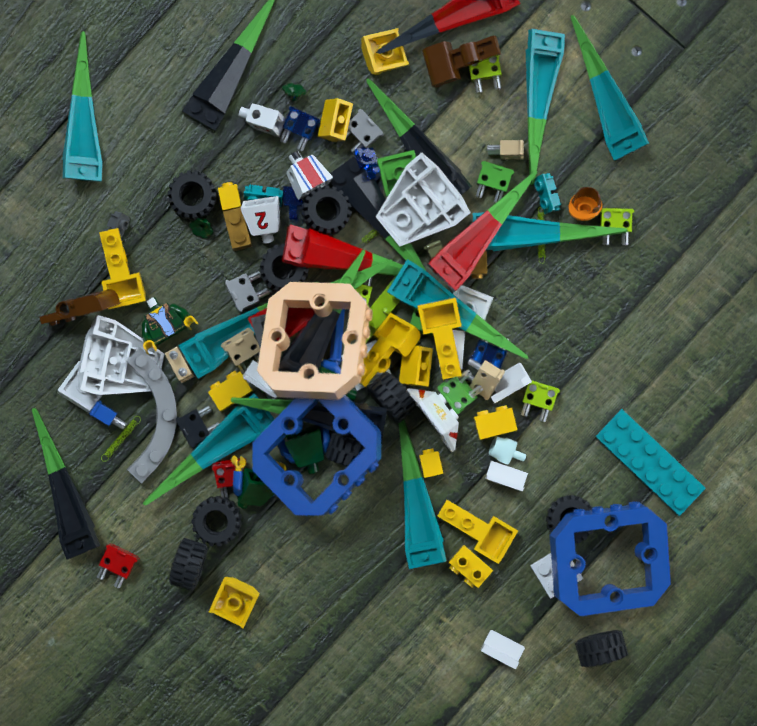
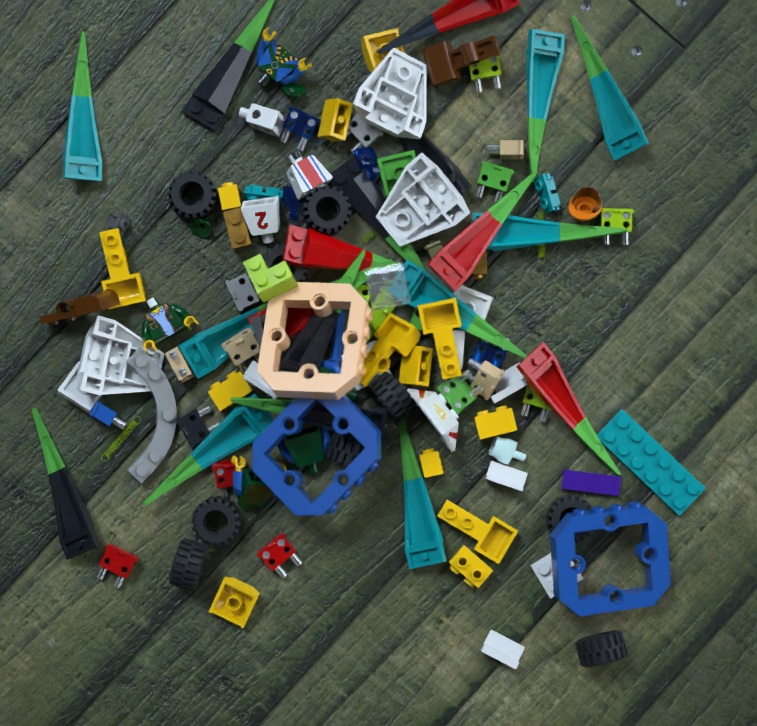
(269, 281): none -> lime brick
(275, 551): none -> red piece
(277, 63): none -> torso
(387, 286): none -> clear slope
(395, 96): none -> white wedge
(549, 382): none -> red plate
(591, 482): none -> dark purple tile

